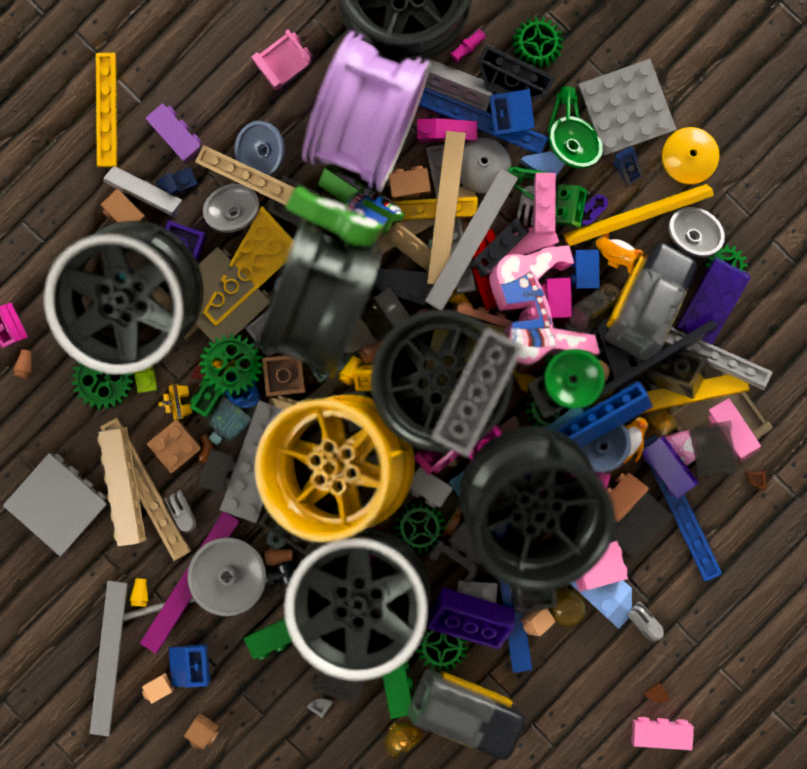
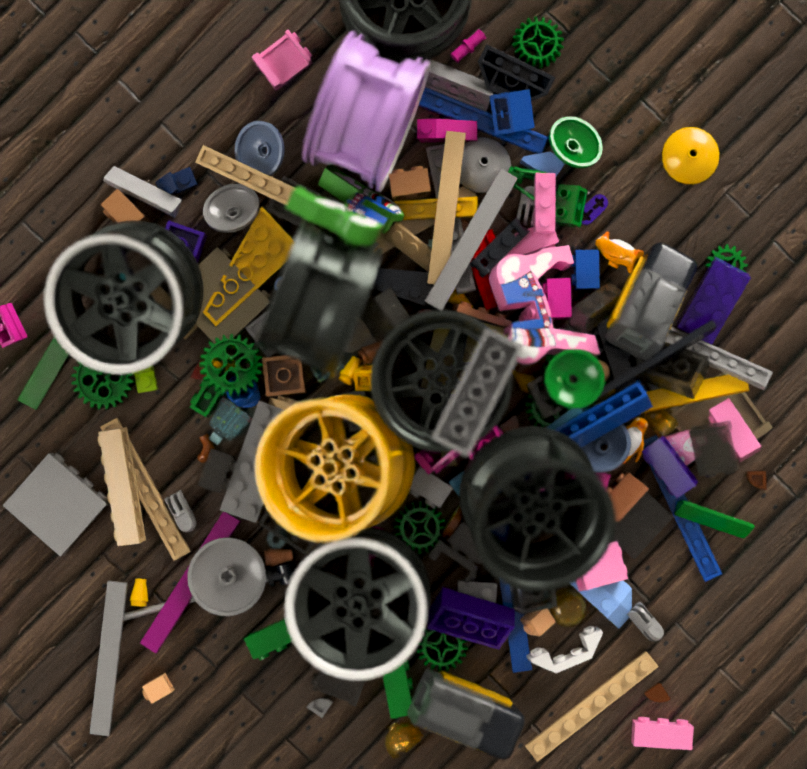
(23, 366): nougat cone -> none
(44, 375): none -> green slope
(106, 110): yellow tile -> none
(175, 132): medium lavender brick -> none
(175, 446): medium nougat brick -> none
(176, 392): yellow hips -> none
(189, 665): blue slope -> none
(201, 732): medium nougat brick -> none
(568, 97): green plant -> none
(590, 638): none -> white slope
(591, 706): none -> tan plate
(627, 107): light grey plate -> none
(628, 166): dark blue slope -> none
(638, 214): yellow tile -> none
(696, 232): light grey dish -> none
(713, 519): none -> green slope

